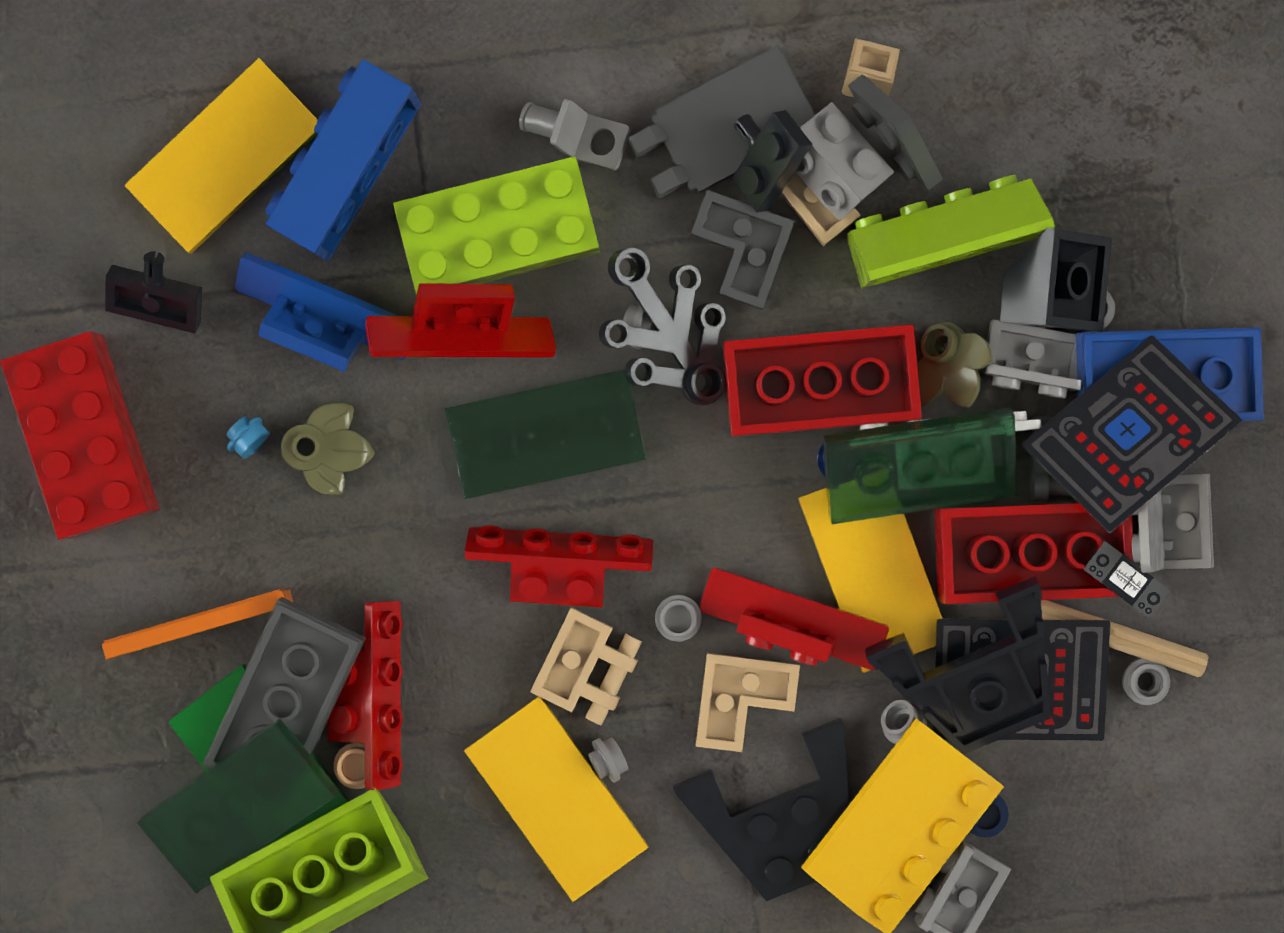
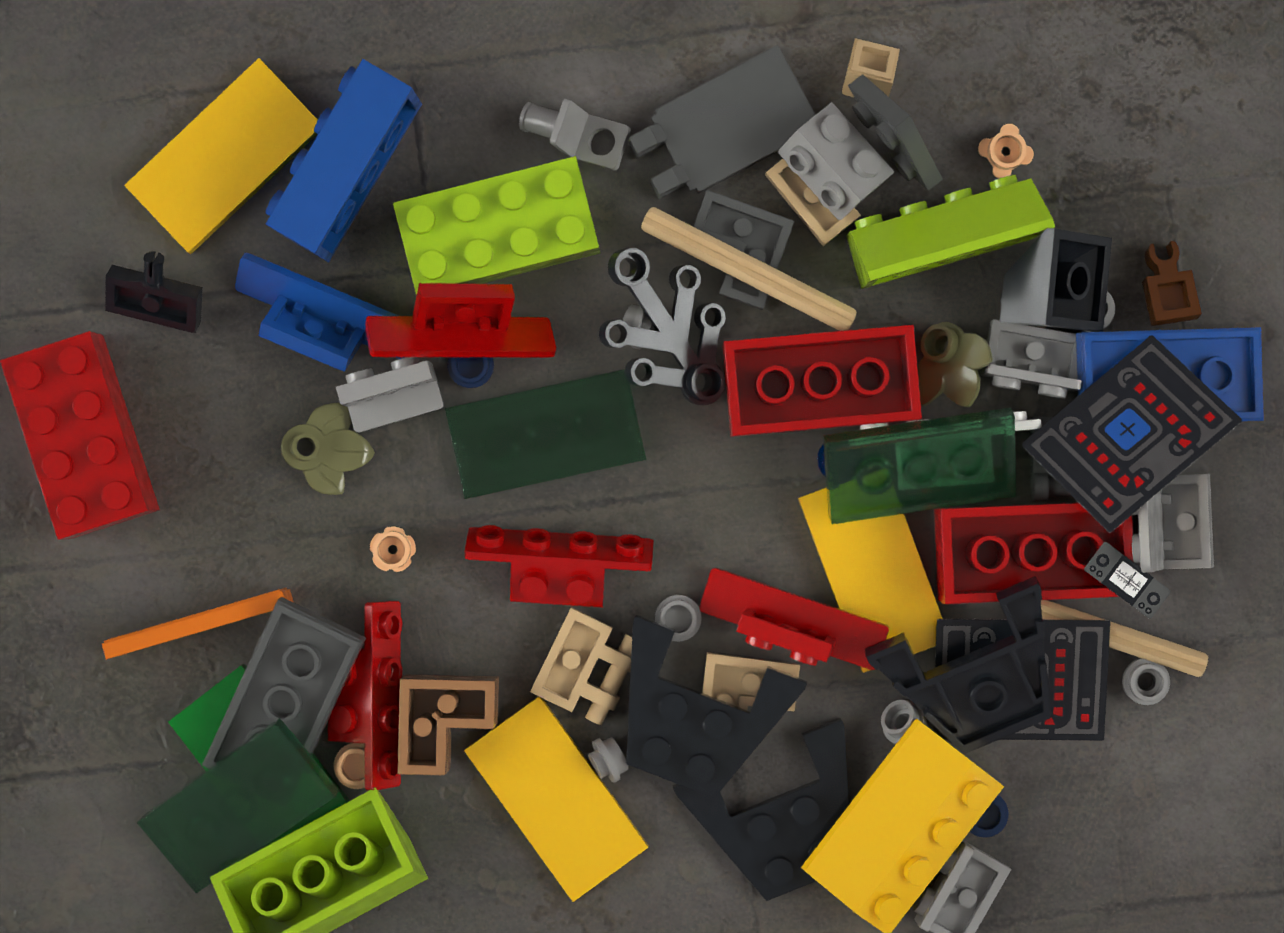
(247, 436): dark azure plate -> none
(380, 547): none -> light nougat plate
(390, 396): none -> light grey bracket
(431, 708): none -> medium nougat brick
(470, 371): none -> dark blue plate
(689, 733): none -> black wing
(748, 269): none -> tan axle
(770, 157): black plate -> none
(1009, 138): none -> light nougat plate
(1169, 293): none -> reddish brown plate

